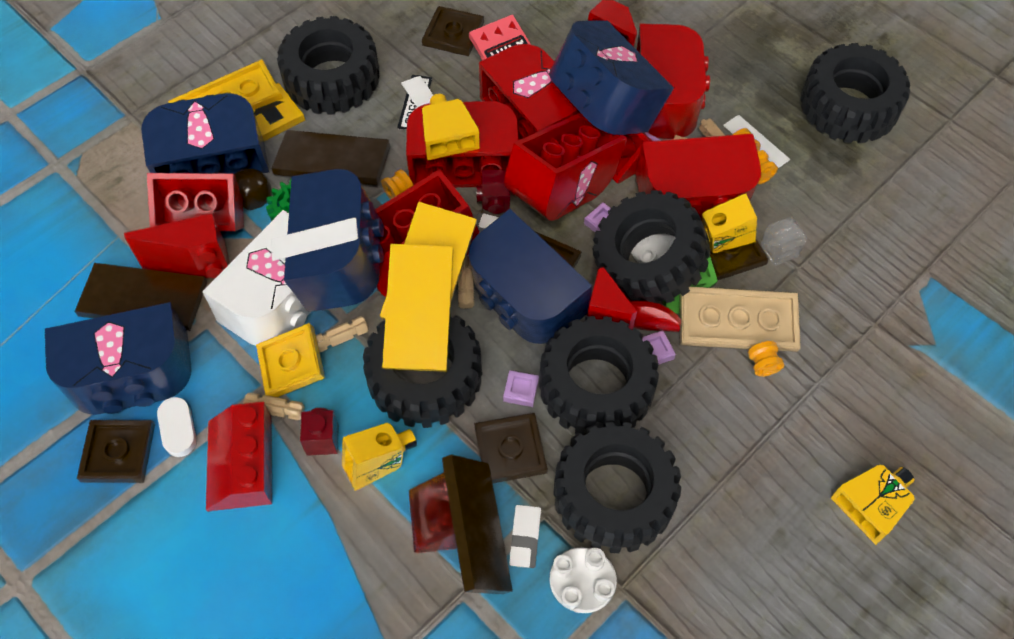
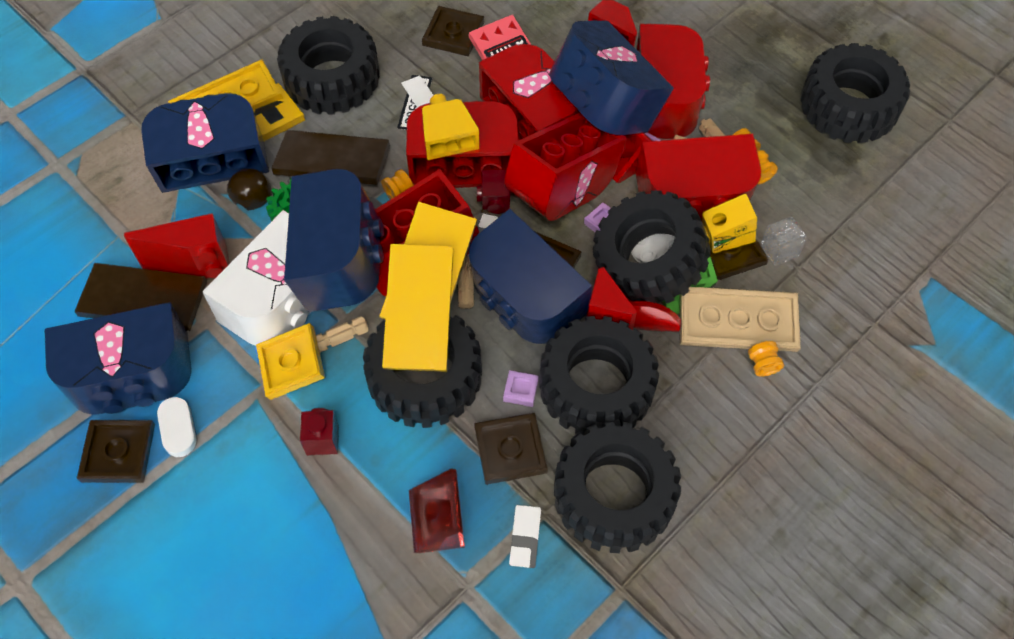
(191, 195): red slope -> none
(239, 458): red slope -> none
(277, 406): tan axle -> none
(314, 239): white sticker -> none
(374, 453): yellow torso -> none
(476, 526): dark brown tile -> none
(583, 579): white dish -> none
(661, 346): lavender tile -> none
(774, 153): white sticker -> none
(876, 500): yellow torso -> none

